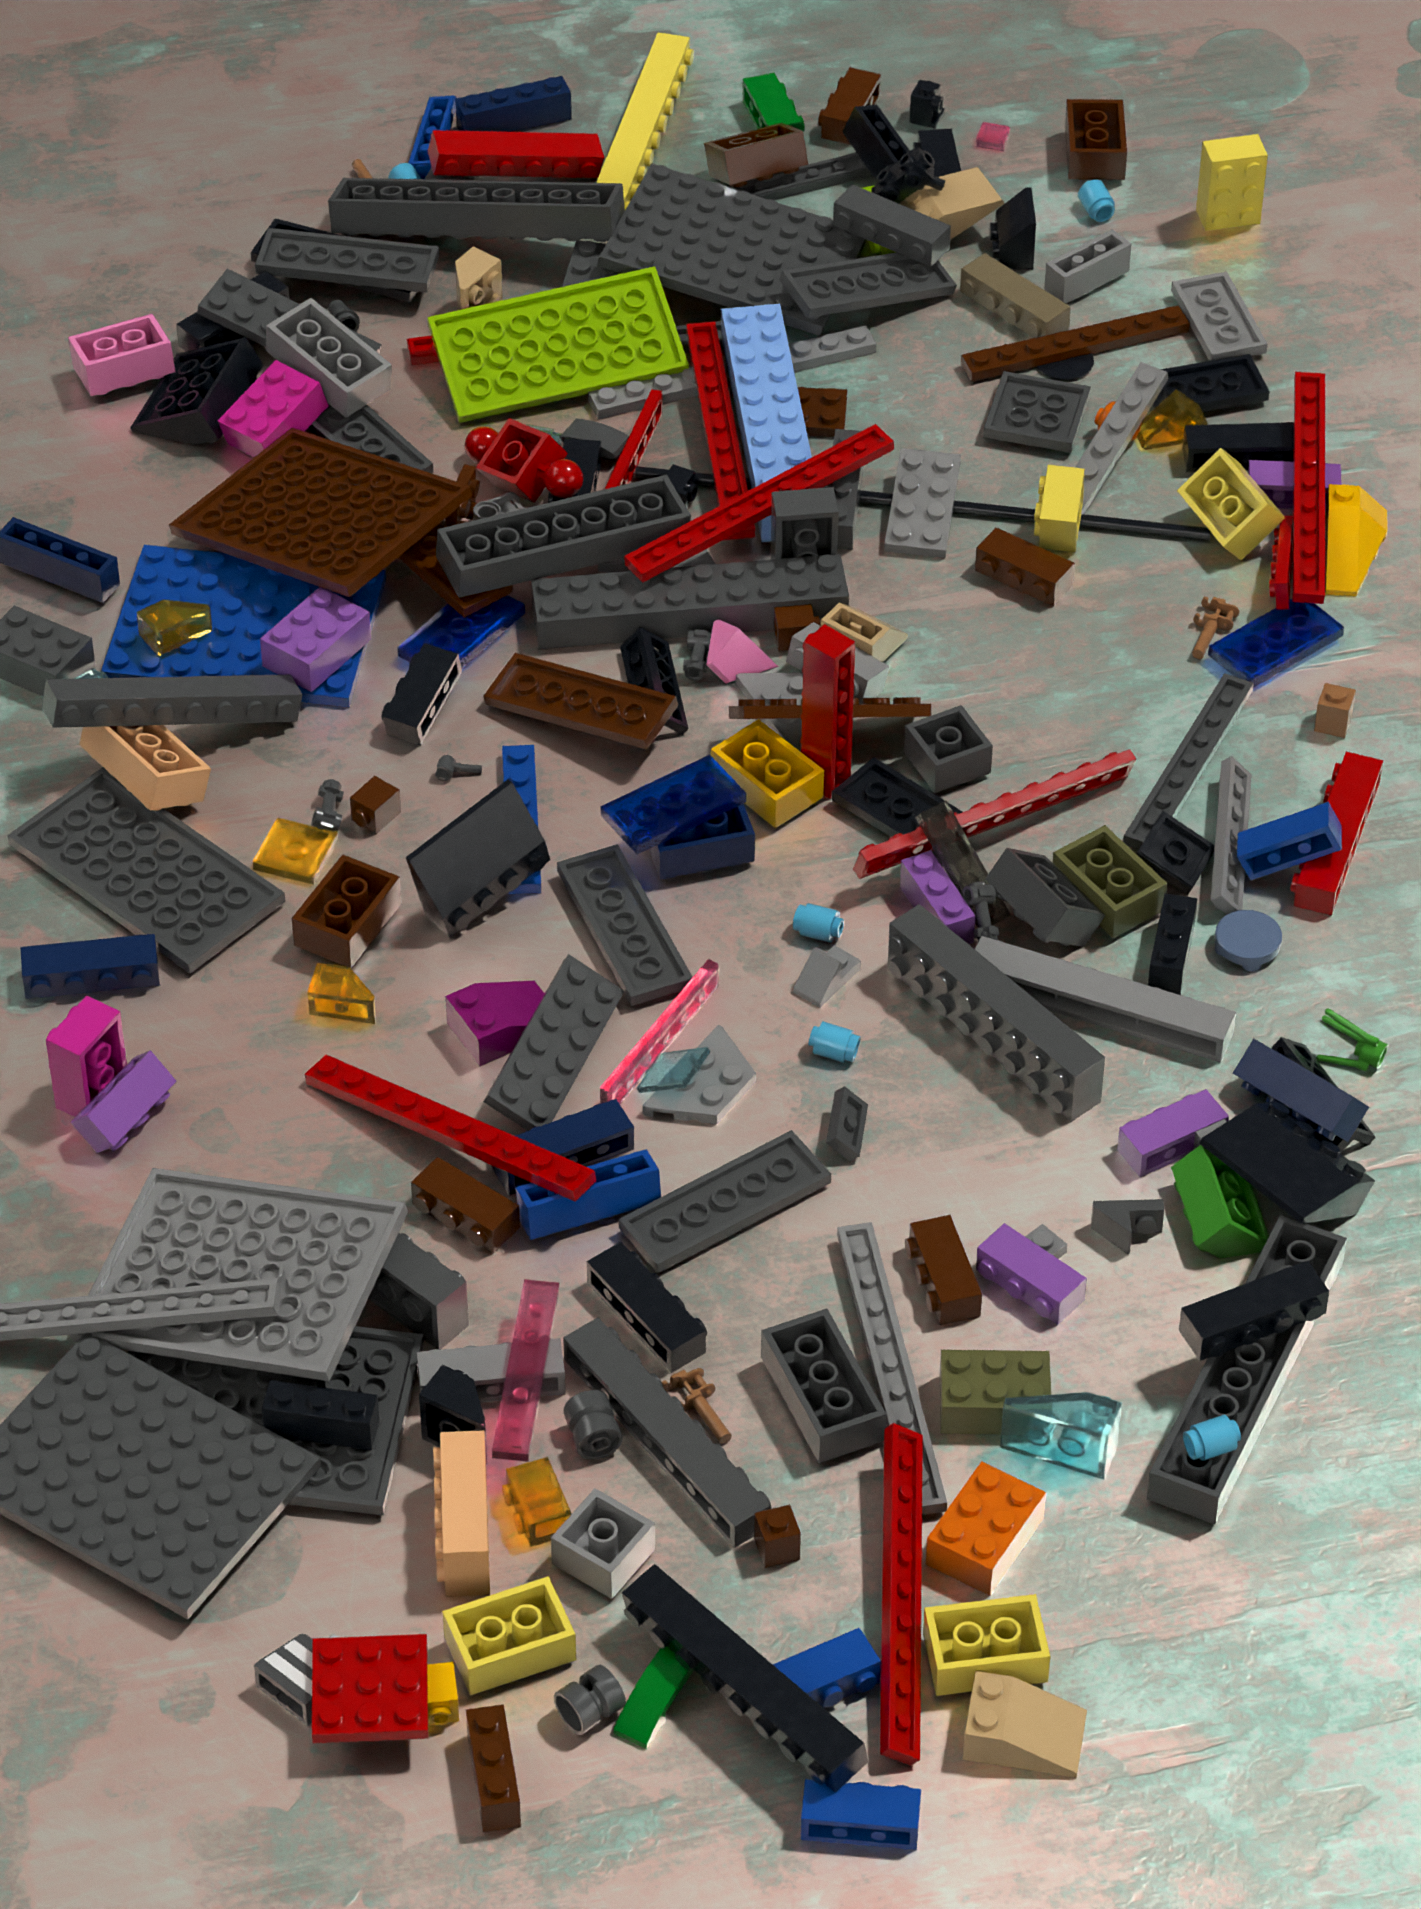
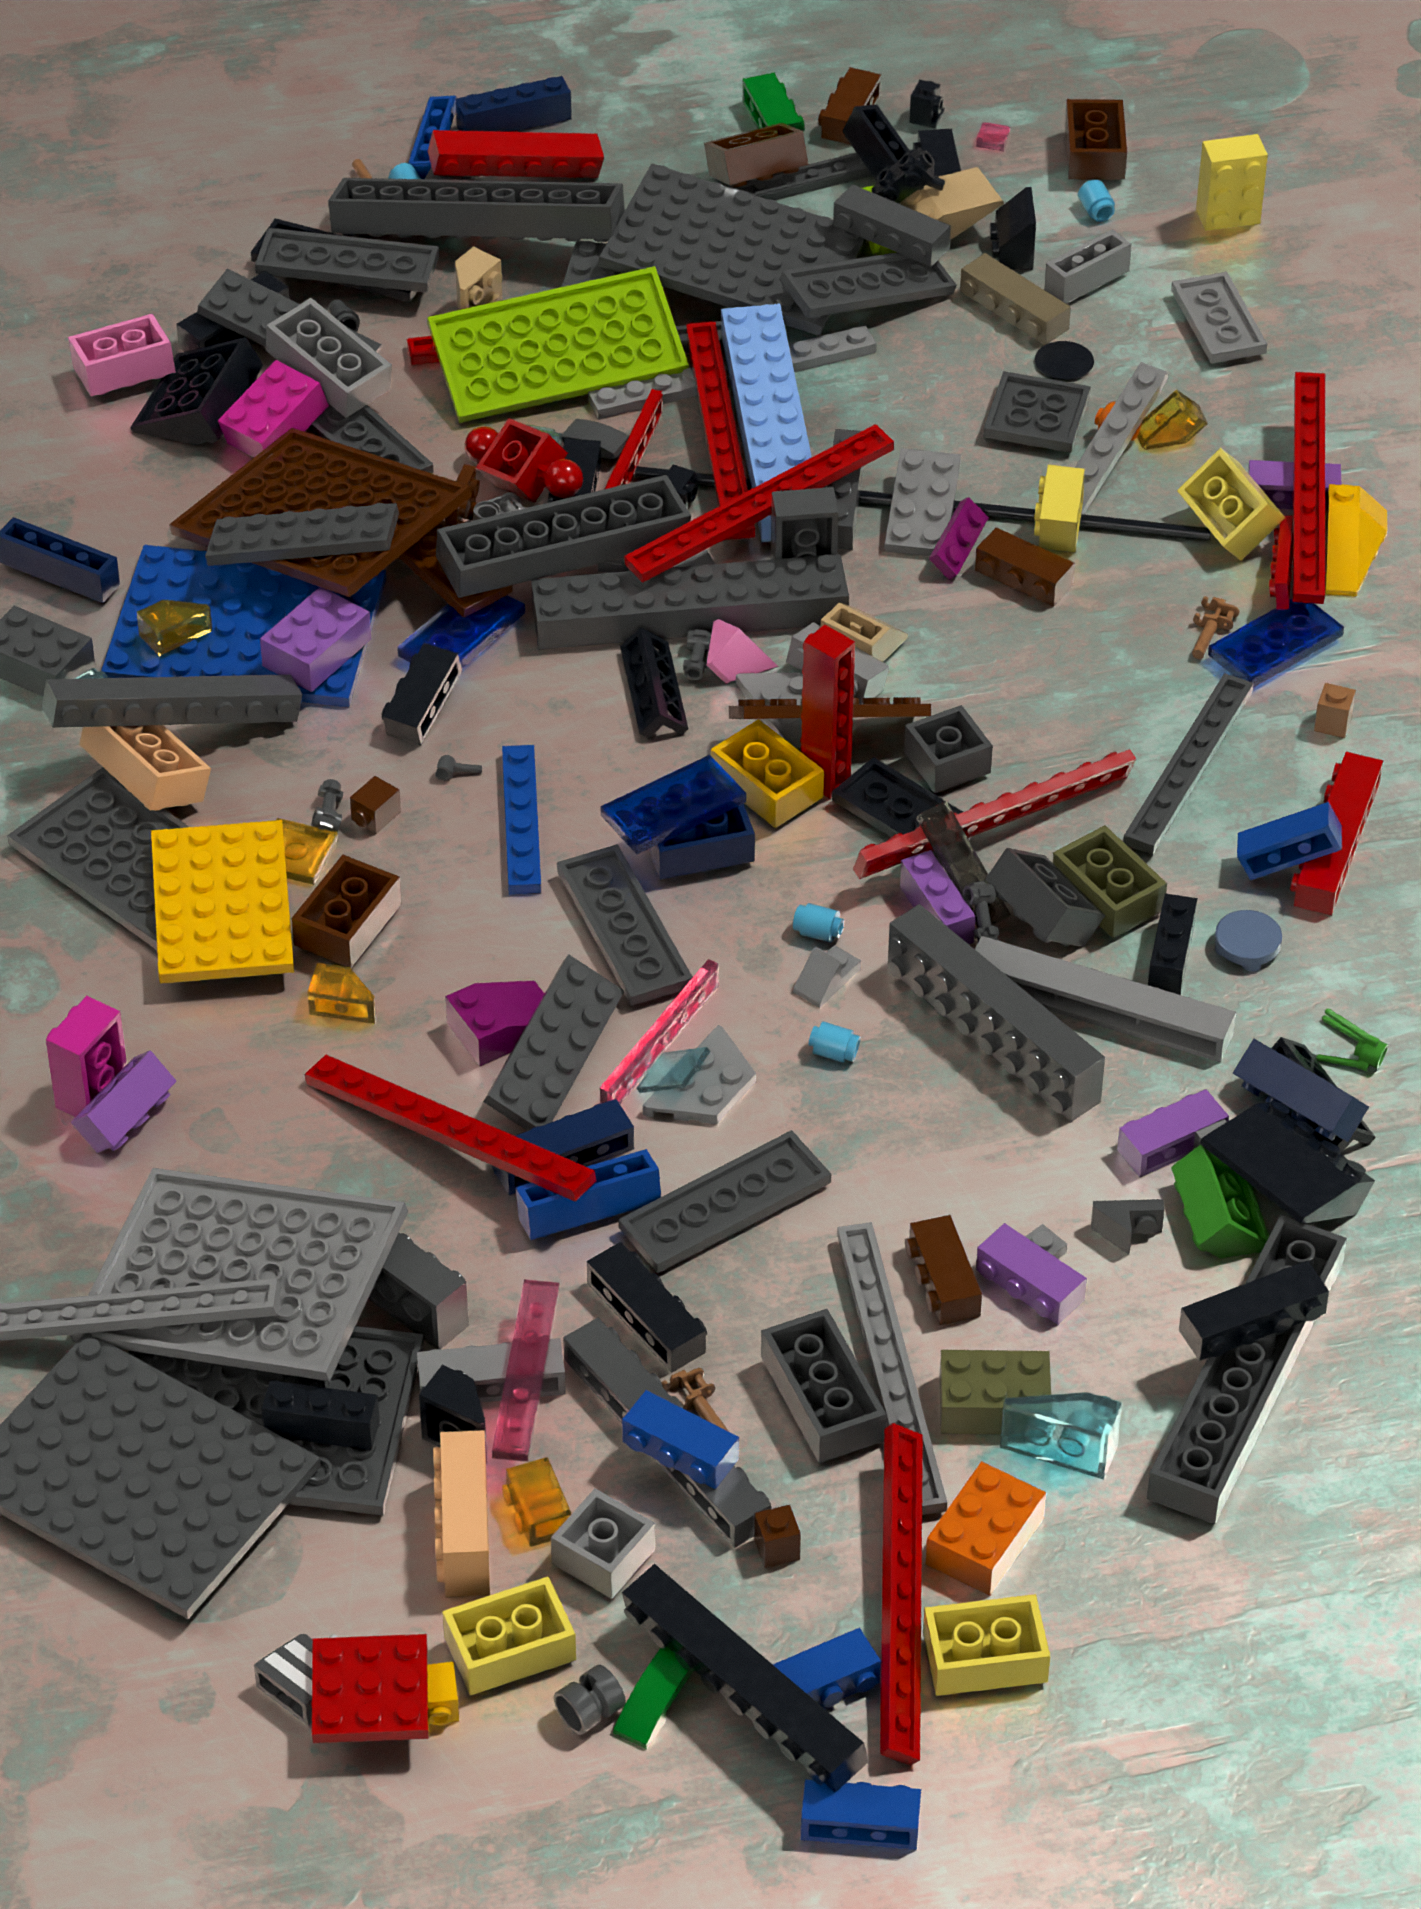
(89, 966): dark blue brick -> none
(221, 901): none -> yellow plate
(302, 534): none -> dark grey plate
(465, 1205): reddish brown brick -> none
(477, 859): black slope -> none
(493, 1768): reddish brown brick -> none
(581, 700): reddish brown plate -> none
(592, 1424): dark grey wheel -> none
(647, 113): light yellow brick -> none
(680, 1439): none -> blue brick
(791, 620): reddish brown brick -> none
(823, 410): reddish brown plate -> none
(847, 1123): dark grey plate -> none
(958, 538): none -> magenta plate
(1022, 1727): tan slope -> none
(1075, 342): reddish brown plate -> none
(1175, 852): black tile -> none
(1212, 1438): medium azure brick -> none
(1217, 383): black plate -> none
(1231, 819): light grey plate -> none
(1240, 441): black brick -> none

